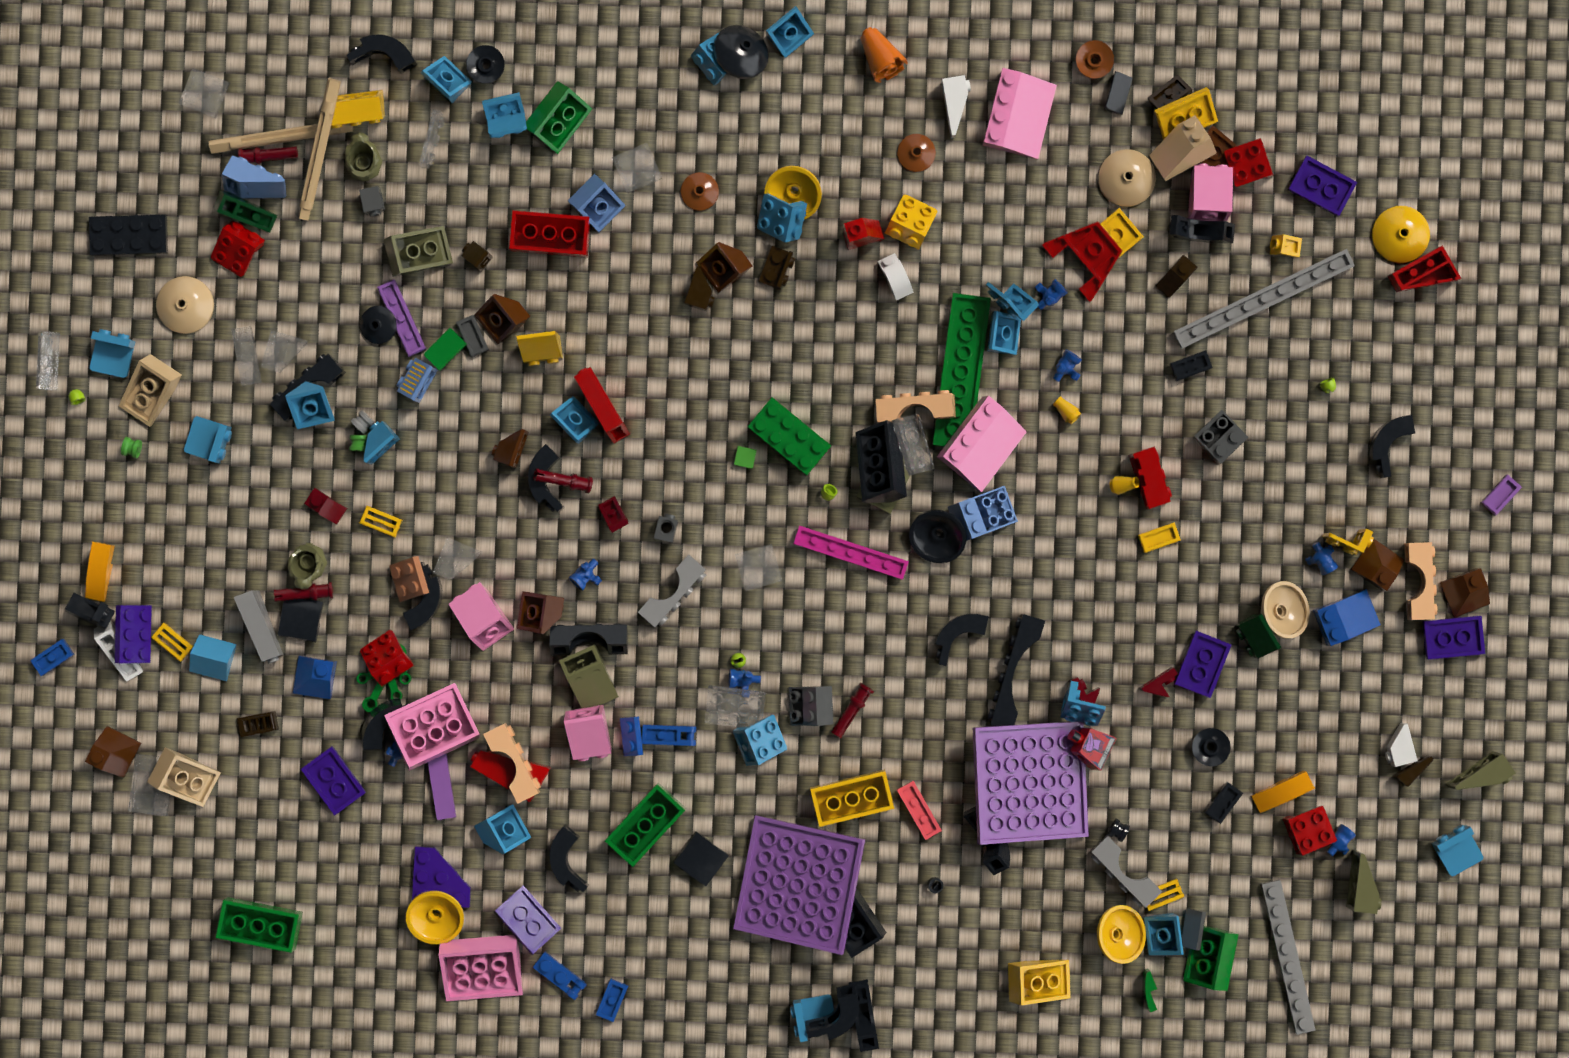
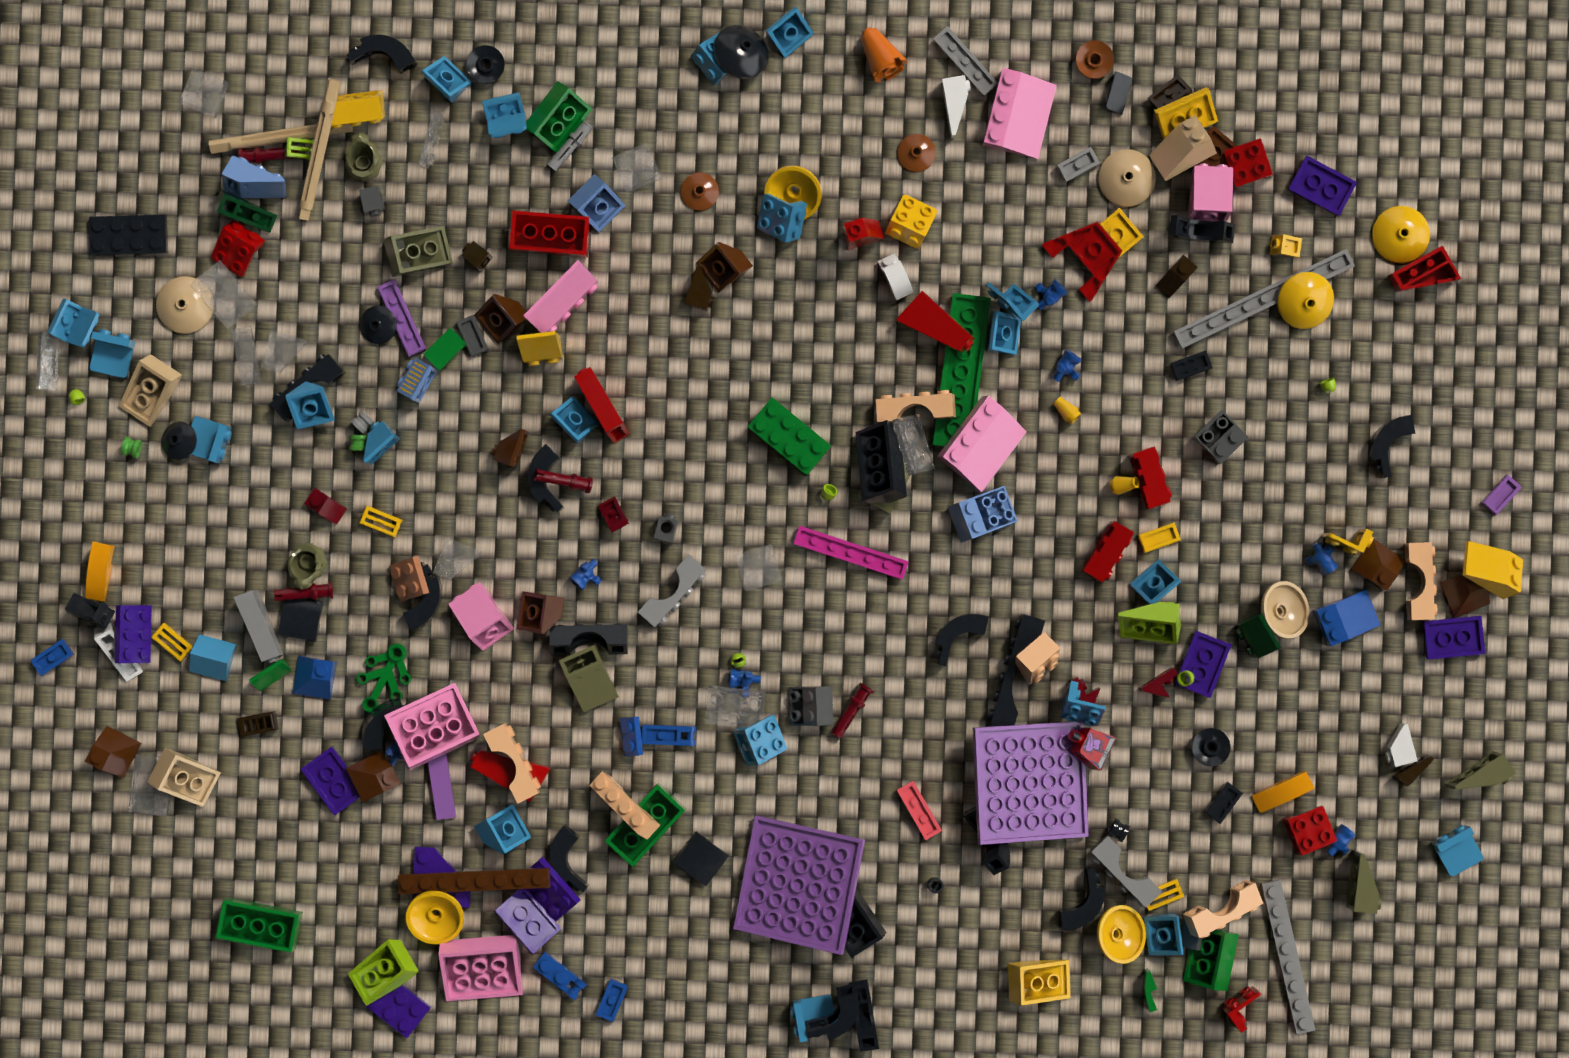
(73, 323): none -> dark azure bracket
(185, 442): none -> black dish
(223, 294): none -> clear plate
(270, 674): none -> green slope
(288, 147): none -> lime tile
(372, 776): none -> reddish brown slope
(383, 971): none -> lime slope
(385, 658): red bracket -> none
(400, 1009): none -> dark purple plate
(474, 880): none -> reddish brown plate
(556, 899): none -> dark purple plate
(562, 298): none -> bright pink slope
(585, 128): none -> light grey pin
(587, 733): bright pink slope -> none
(624, 806): none -> light nougat arch
(745, 457): bright green tile -> none
(776, 268): dark brown bracket -> none
(852, 798): yellow brick -> none
(931, 320): none -> red slope
(937, 546): black dish -> none
(965, 61): none -> light grey plate
(1038, 658): none -> light nougat slope
(1078, 164): none -> light grey plate
(1086, 911): none -> black arch
(1108, 551): none -> red wedge
(1152, 623): none -> lime slope
(1155, 582): none -> dark azure slope
(1183, 678): none -> lime hinge
(1233, 1006): none -> red bracket
(1243, 899): none -> light nougat arch
(1295, 295): none -> yellow dish
(1493, 569): none -> yellow slope

